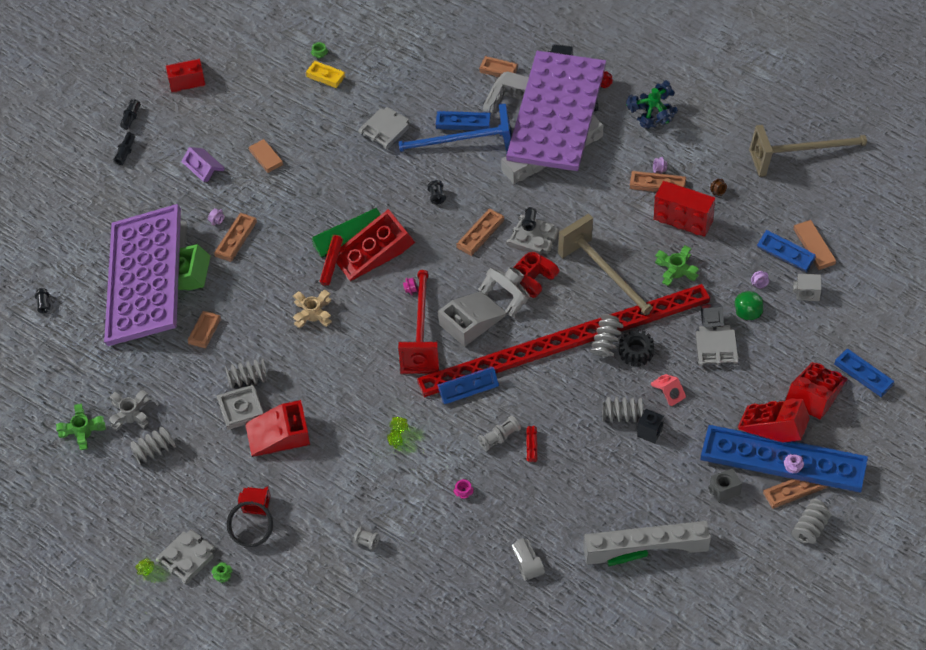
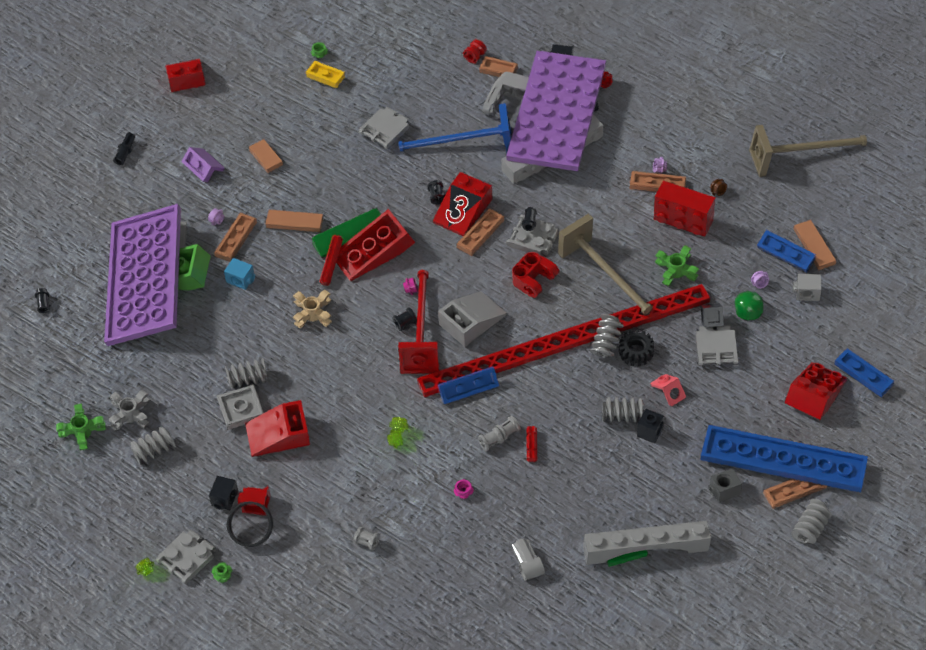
(130, 114): black axle -> none
(204, 329): nougat tile -> none
(223, 493): none -> black brick
(239, 274): none -> dark azure brick
(294, 220): none -> nougat tile
(404, 319): none -> black bush
(462, 120): blue plate -> none
(463, 204): none -> red slope
(473, 53): none -> red wheel
(511, 282): light grey connector -> none
(647, 102): dark blue plant -> none
(776, 420): red slope -> none
(793, 467): lavender plate -> none

